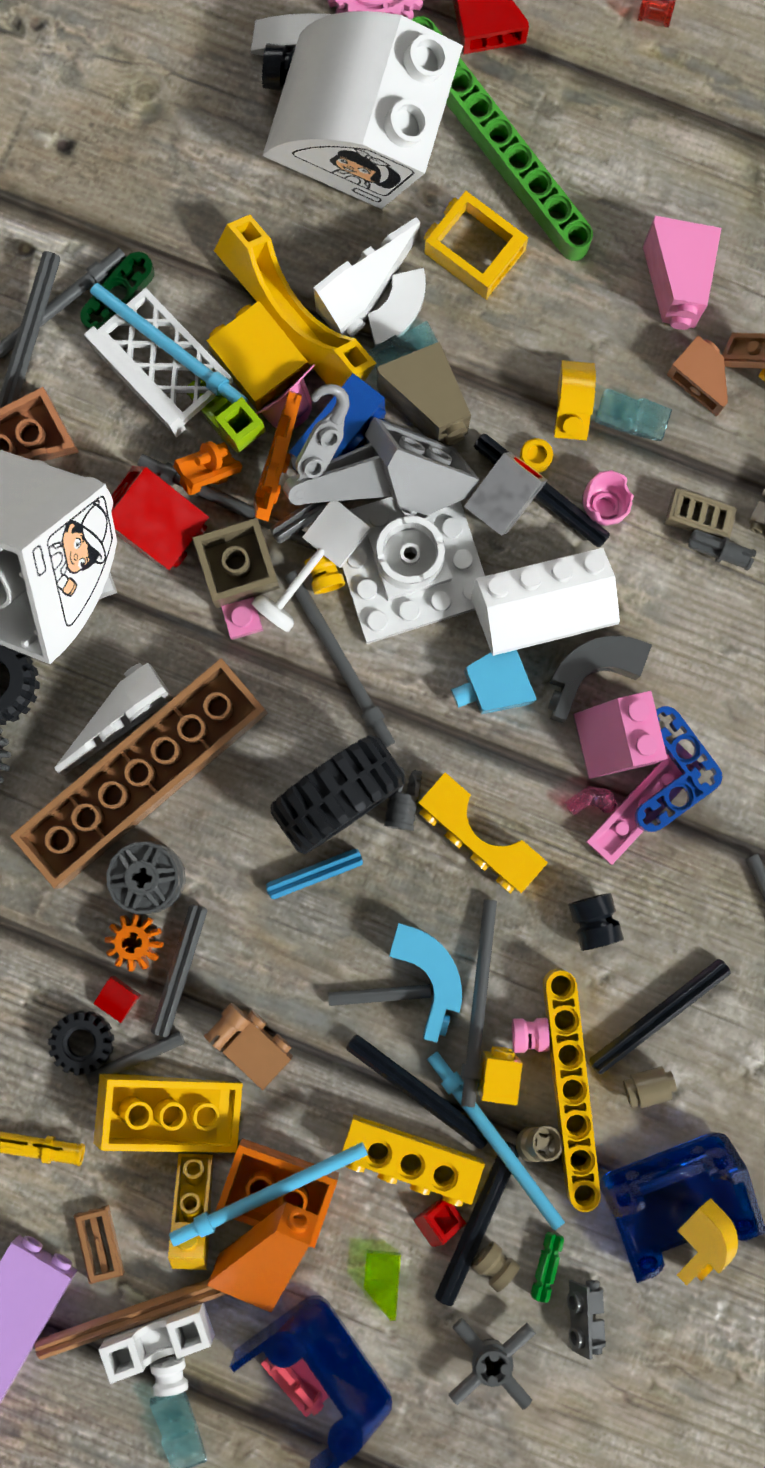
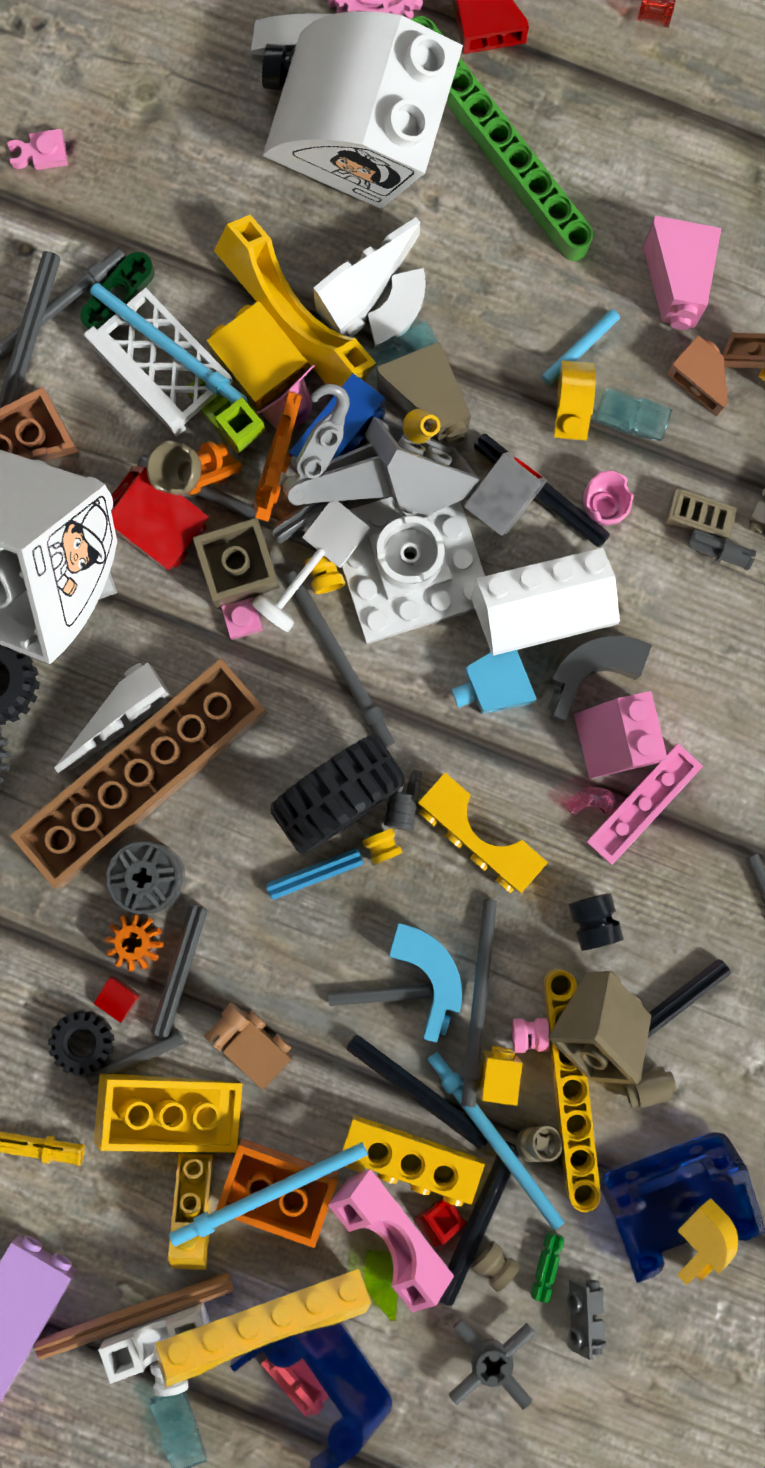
(44, 150): none -> bright pink plate
(93, 1215): medium nougat tile -> none
(173, 468): none -> dark tan hair
(226, 1338): none -> yellow arch
(265, 1257): orange slope -> none
(382, 846): none -> yellow wheel
(414, 426): none -> yellow cone
(417, 1269): none -> bright pink arch
(481, 283): yellow window -> none
(537, 454): yellow tile -> none
(582, 345): none -> medium azure bar
(604, 1030): none -> dark tan slope
(688, 779): blue beam -> none

